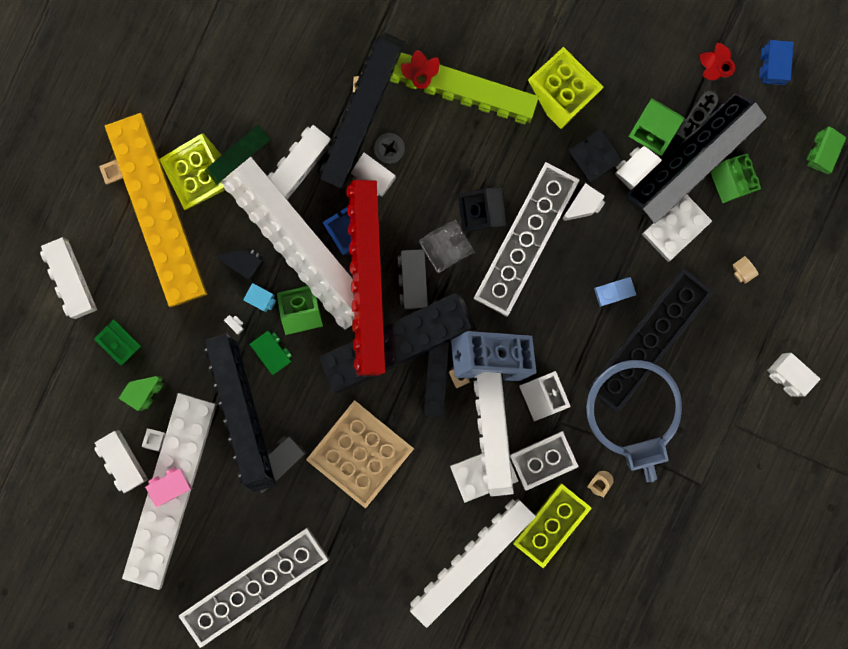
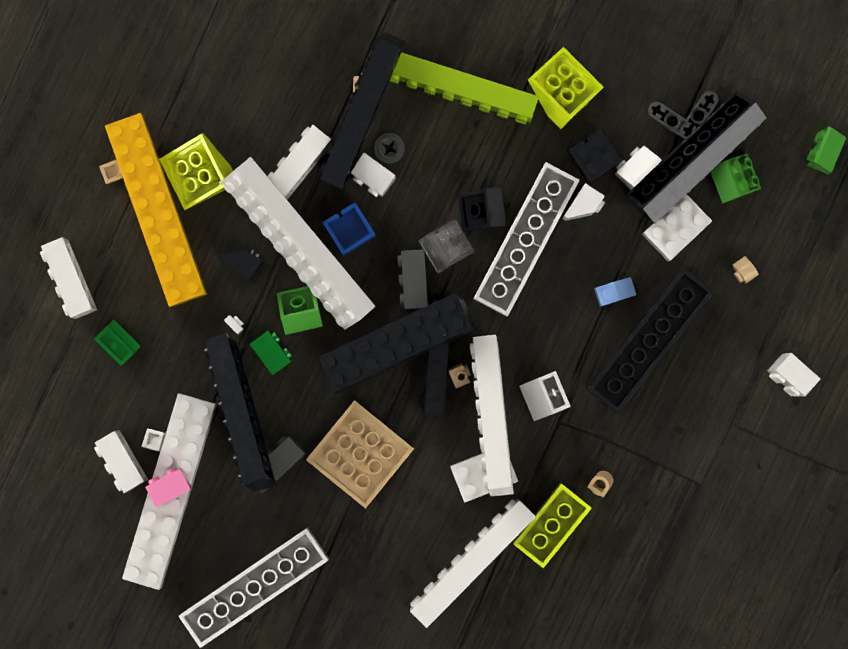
(139, 392): bright green slope -> none
(237, 154): dark green tile -> none
(260, 298): medium azure brick -> none
(366, 277): red brick -> none
(420, 67): red plate -> none
(478, 353): sand blue plate -> none
(543, 460): white brick -> none
(645, 453): sand blue brick -> none
(656, 127): bright green slope -> none
(715, 61): red plate -> none
(777, 62): blue piece -> none

